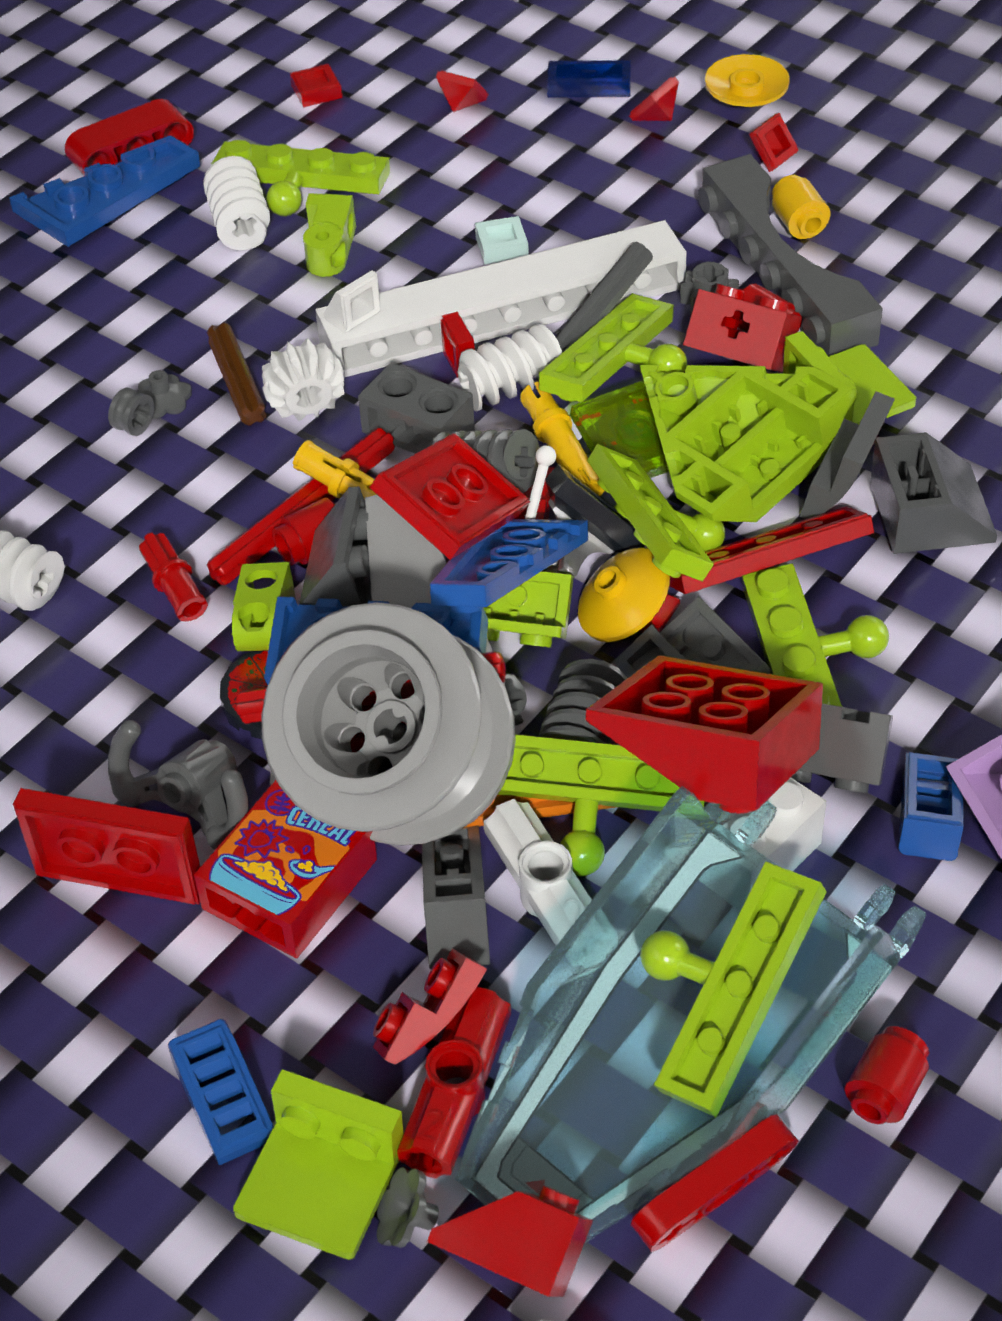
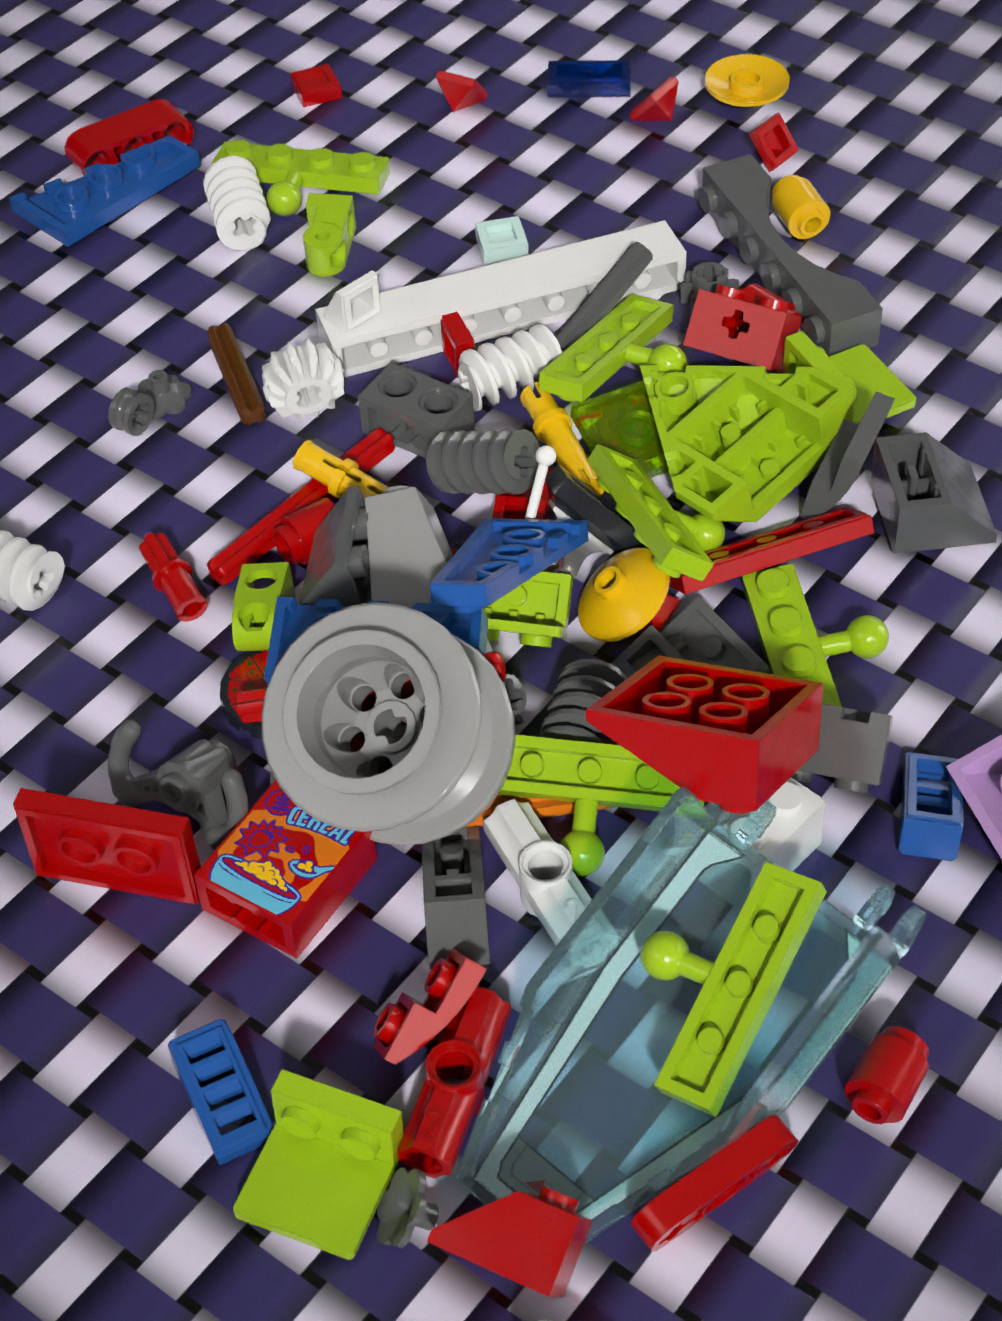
(450, 495): red tile -> none

